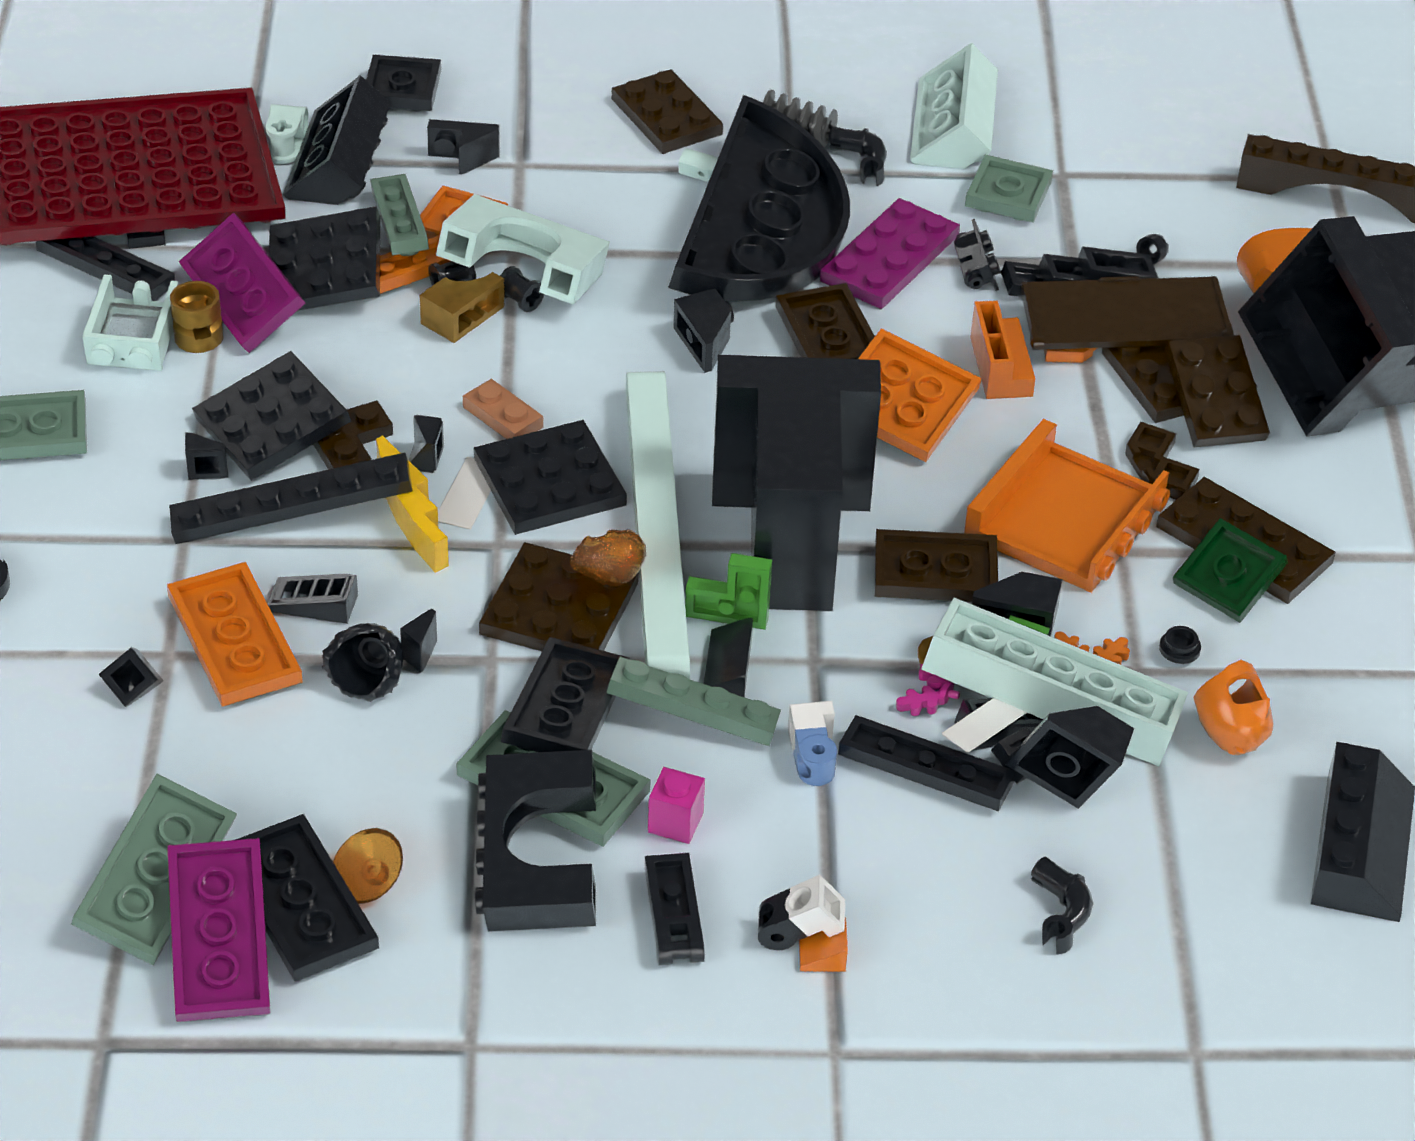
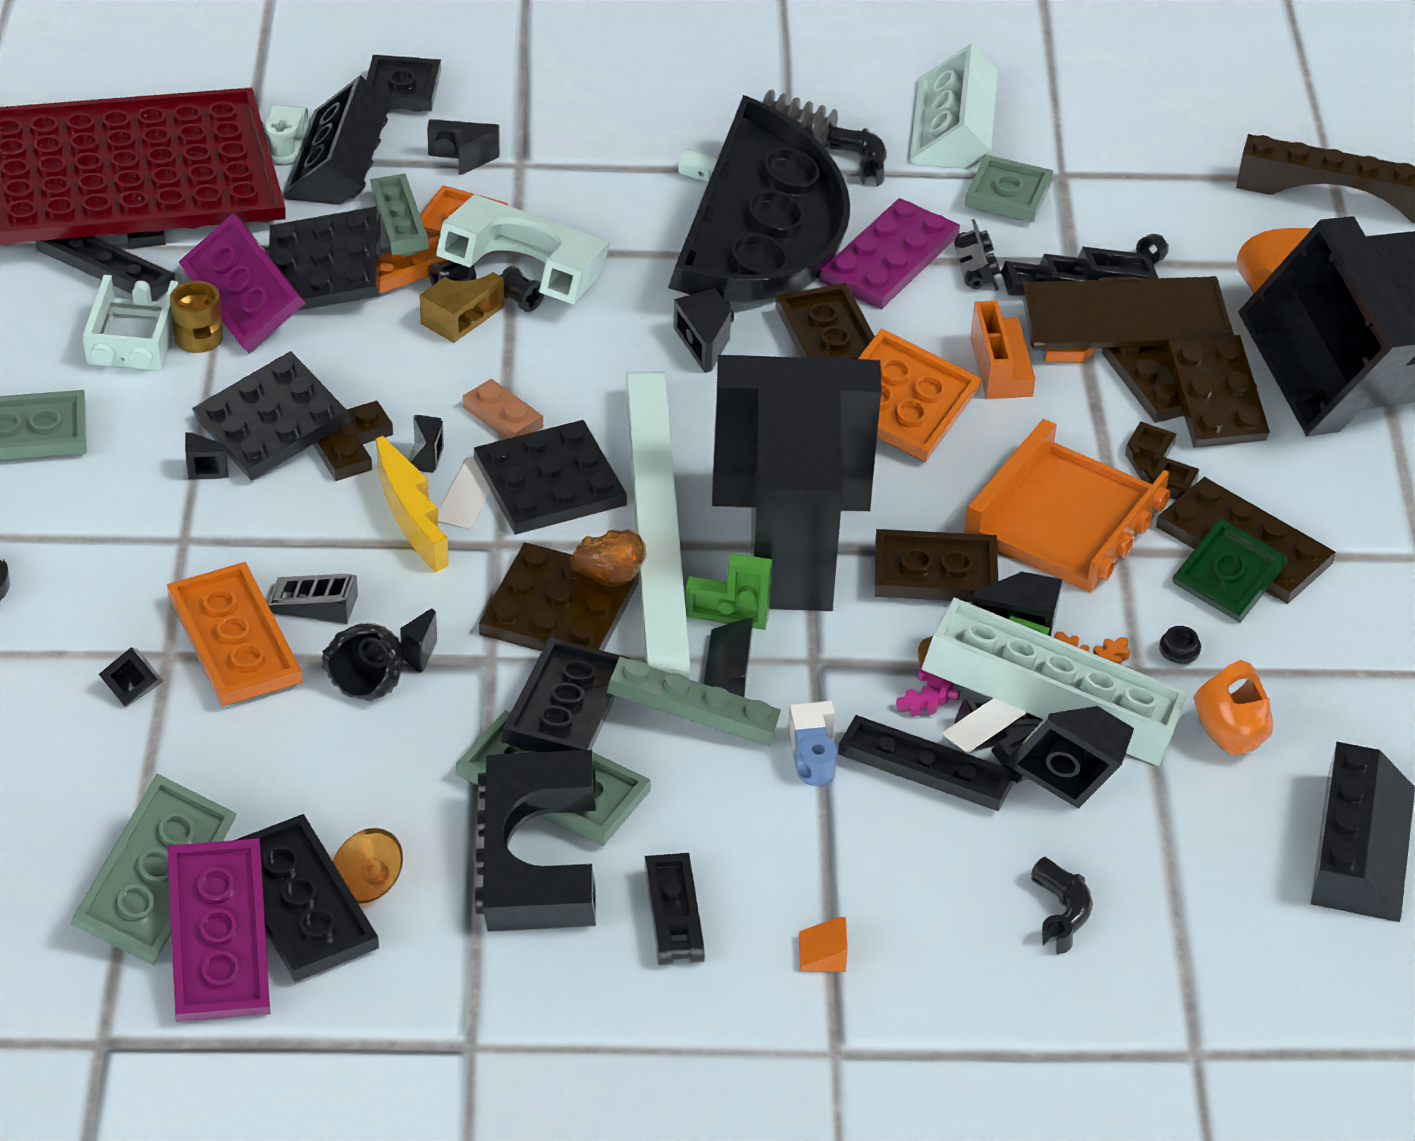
(290, 498): black plate -> none
(667, 111): dark brown plate -> none
(676, 805): dark pink brick -> none
(800, 913): leg -> none

